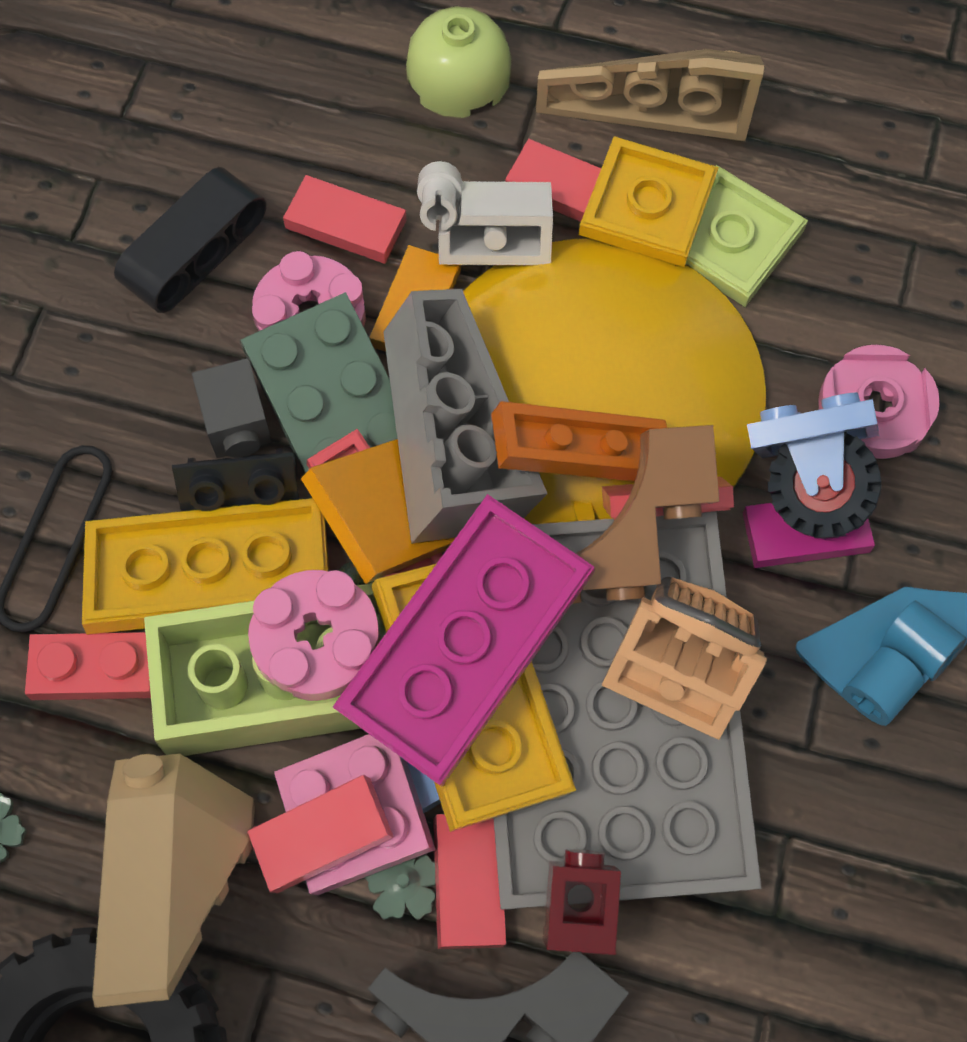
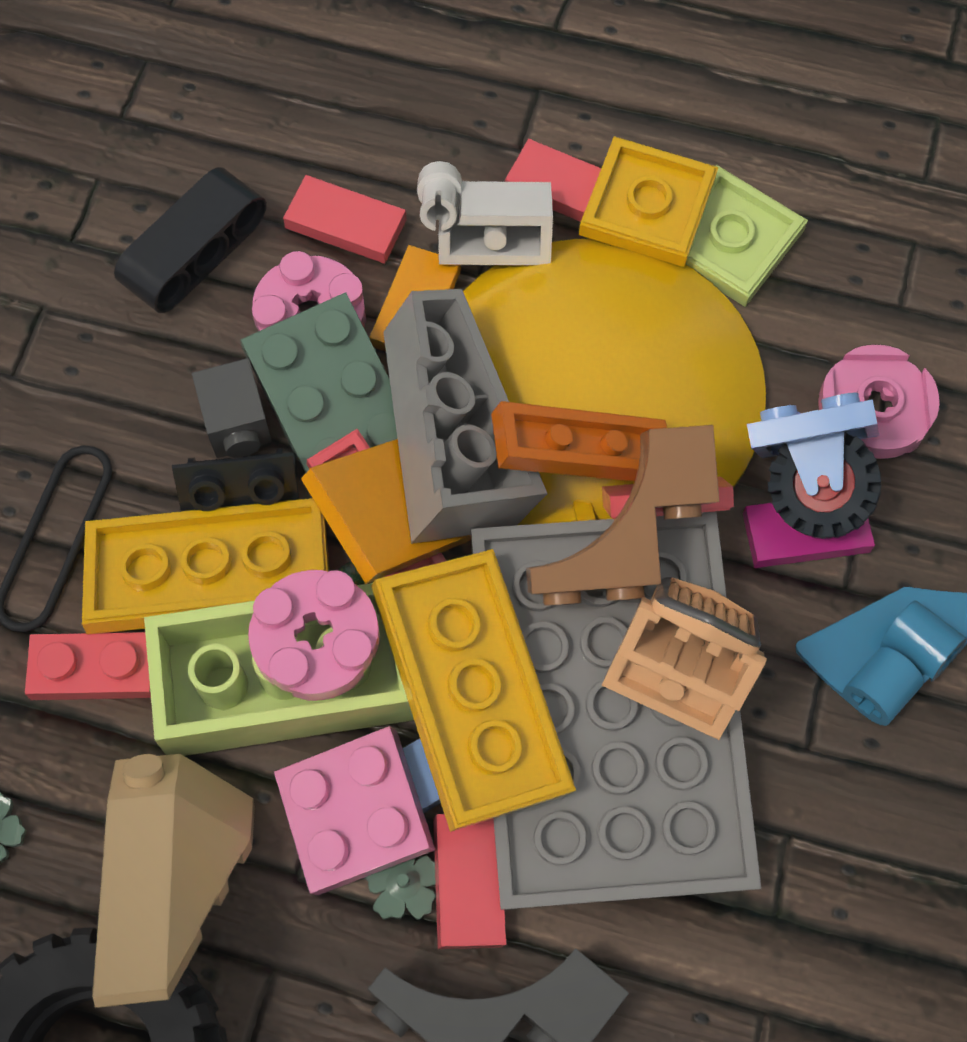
(320, 834): coral tile -> none
(458, 61): yellowish green cylinder -> none
(464, 639): dark pink tile -> none
(587, 928): dark red brick -> none
(675, 92): tan wedge -> none

